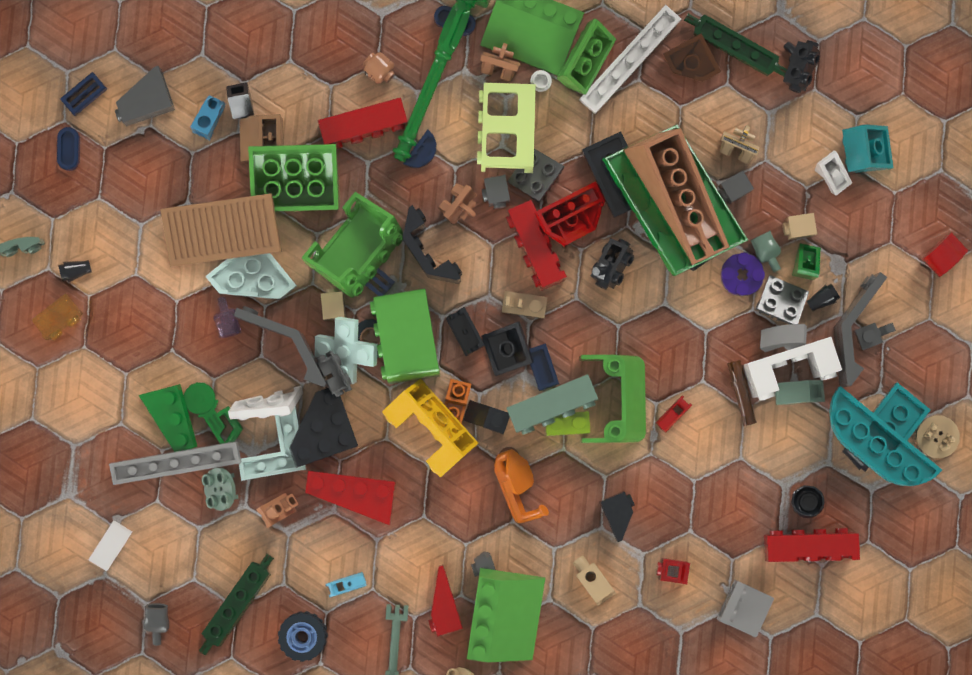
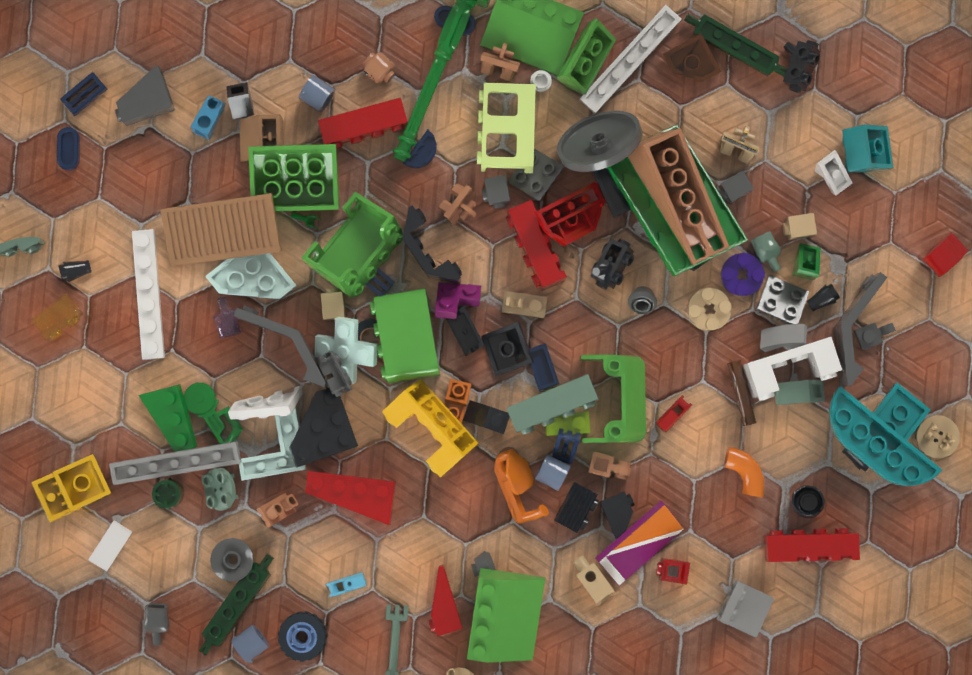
(71, 488): none -> yellow slope
(148, 294): none -> white plate
(167, 493): none -> dark green piece
(221, 559): none -> dark grey dish
(250, 643): none -> sand blue piece
(309, 220): none -> green hand
(317, 93): none -> sand blue piece
(451, 295): none -> magenta plate
(552, 472): none -> sand blue piece
(568, 437): none -> dark blue tile
(576, 507): none -> black brick
(599, 141): none -> dark grey dish
(603, 465): none -> nougat plate
(639, 543): none -> tile
(642, 300): none -> dark grey cone
(697, 311): none -> tan plate
(748, 470): none -> orange cylinder

